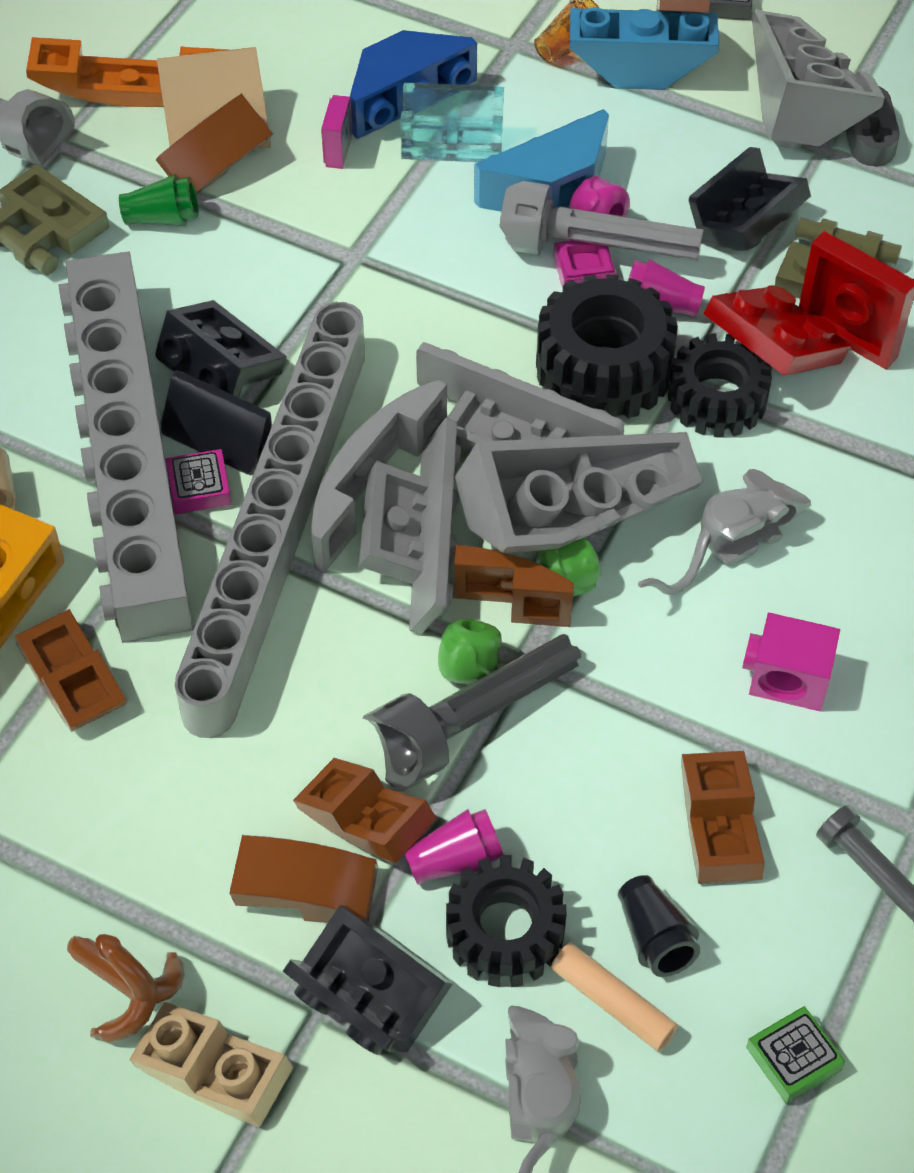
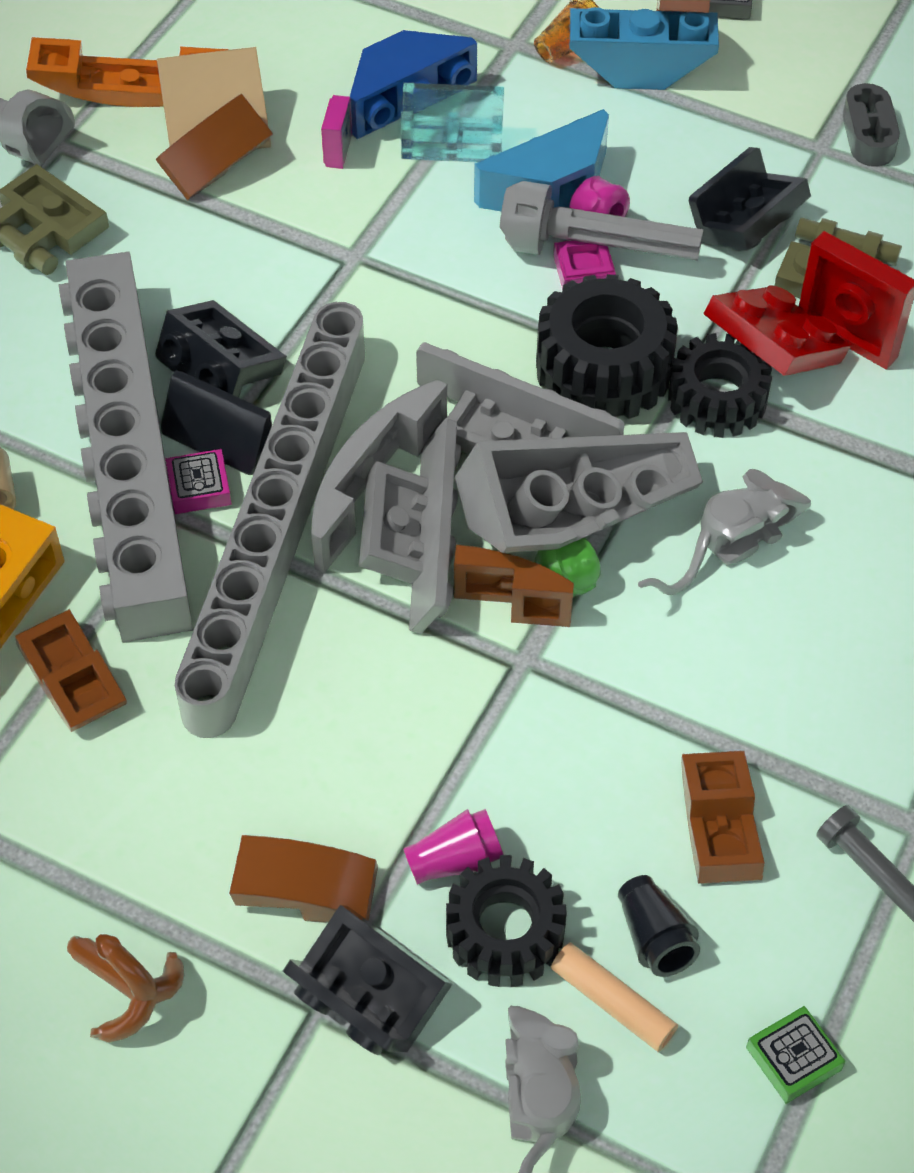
(162, 202): green cone -> none
(210, 1065): tan slope -> none
(364, 812): dark orange slope -> none
(417, 735): dark grey piece -> none
(468, 651): bright green piece -> none
(680, 292): dark pink cone -> none
(792, 661): dark pink brick -> none
(806, 87): light grey wedge -> none

